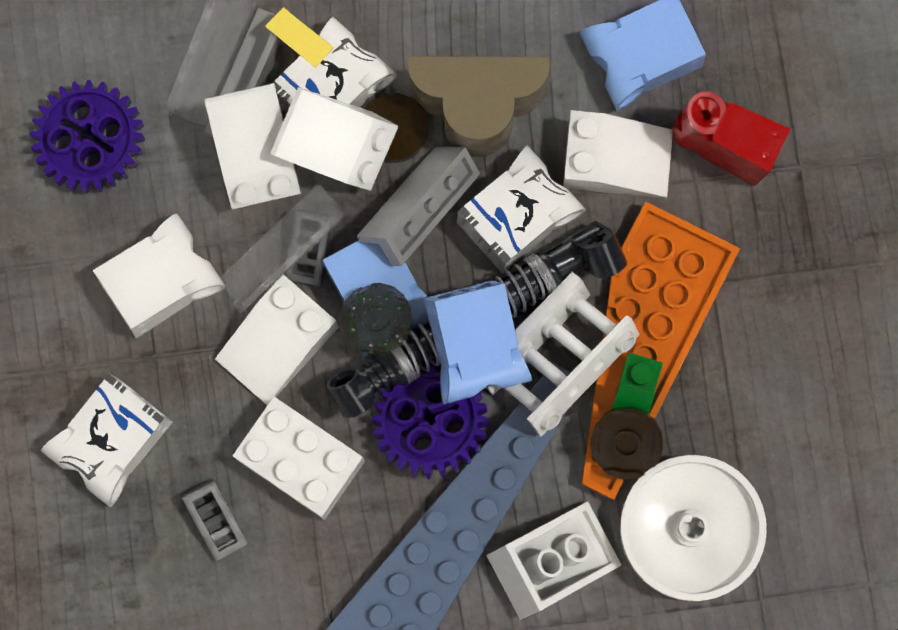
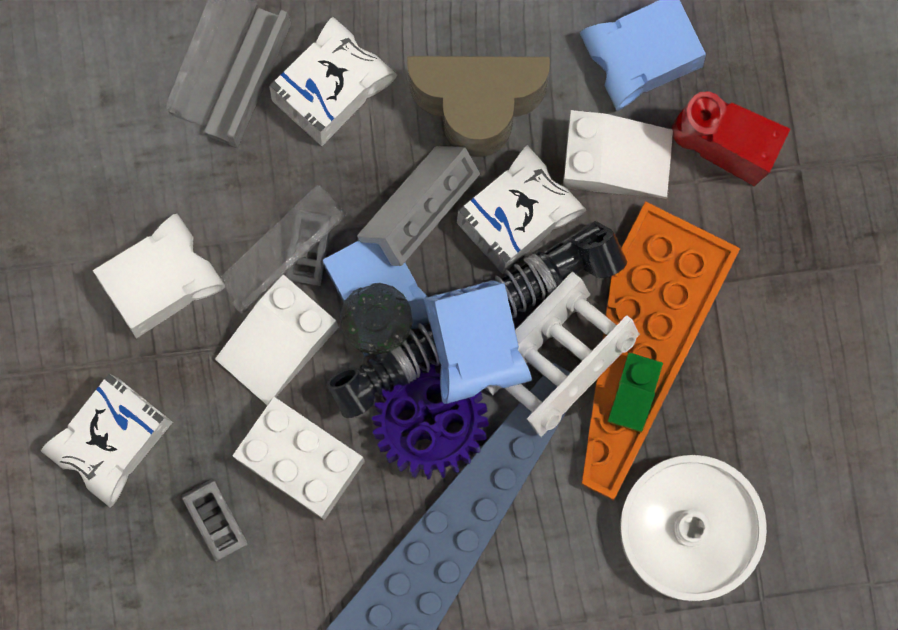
(70, 161): dark purple gear -> none
(244, 135): white slope -> none
(299, 37): light yellow sticker -> none
(334, 138): white slope -> none
(411, 124): dark brown tile -> none
(554, 560): white slope -> none
(627, 442): dark brown tile -> none

